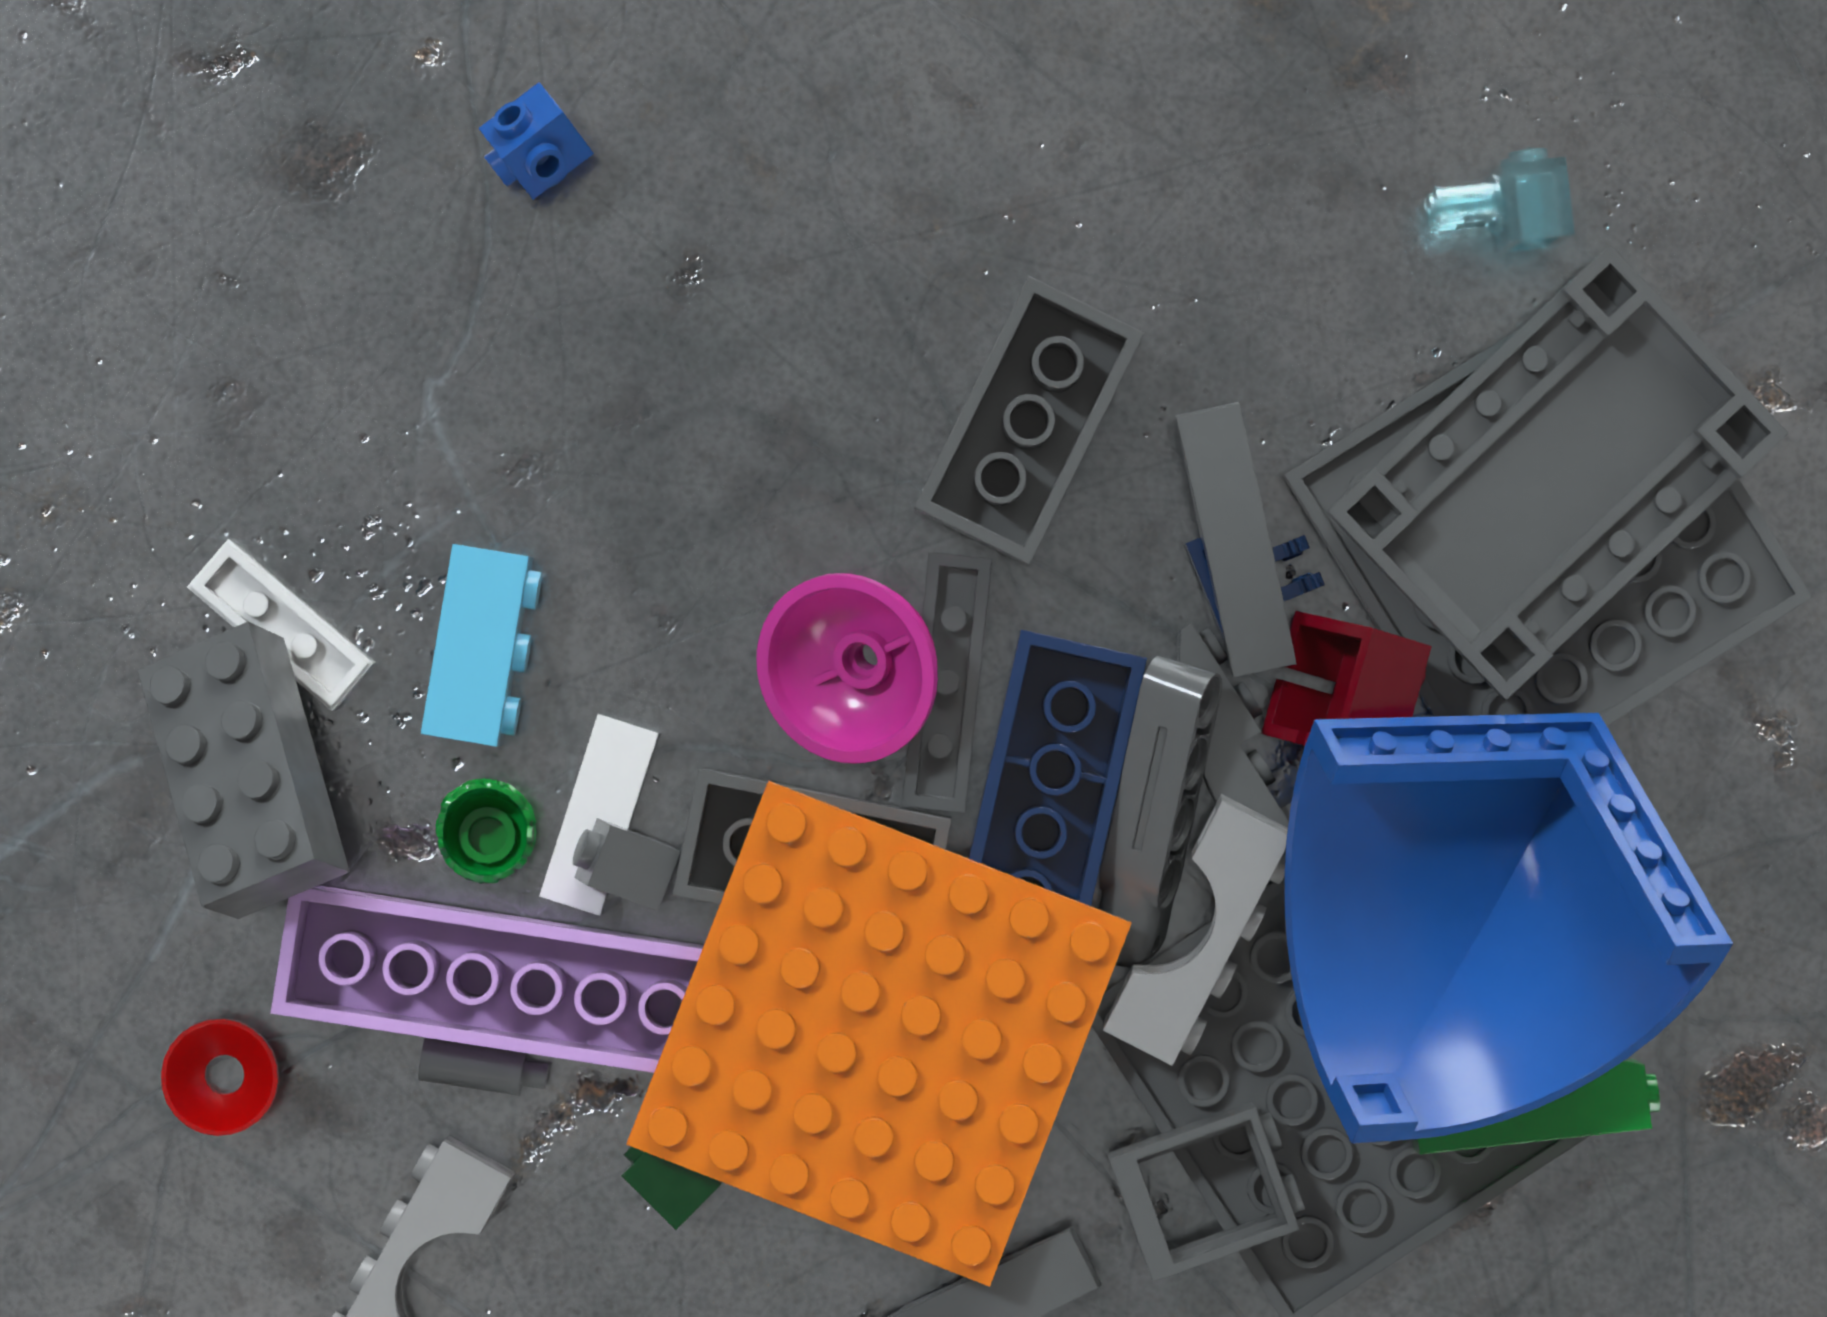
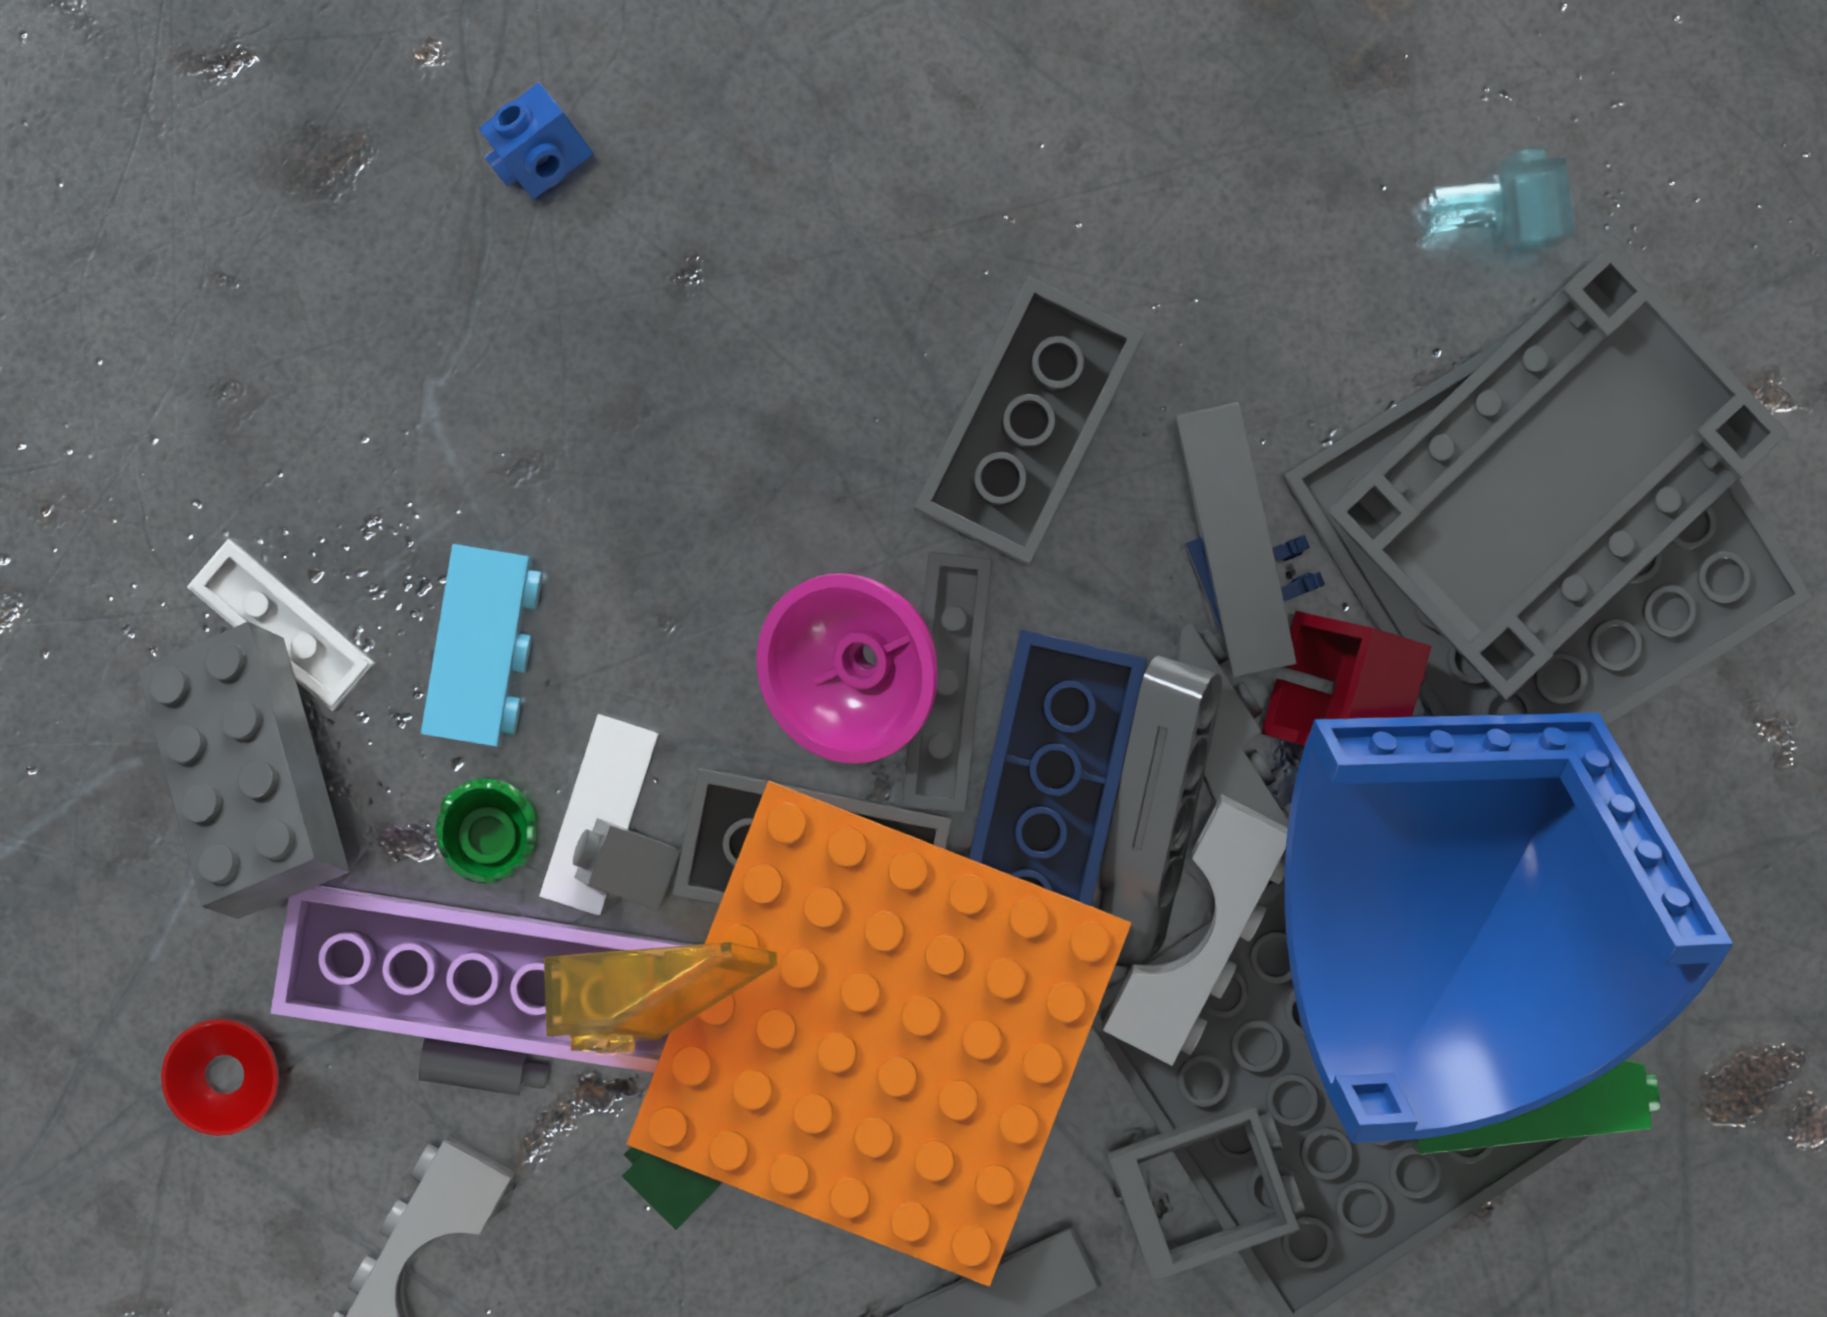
(641, 994): none -> clear yellow slope

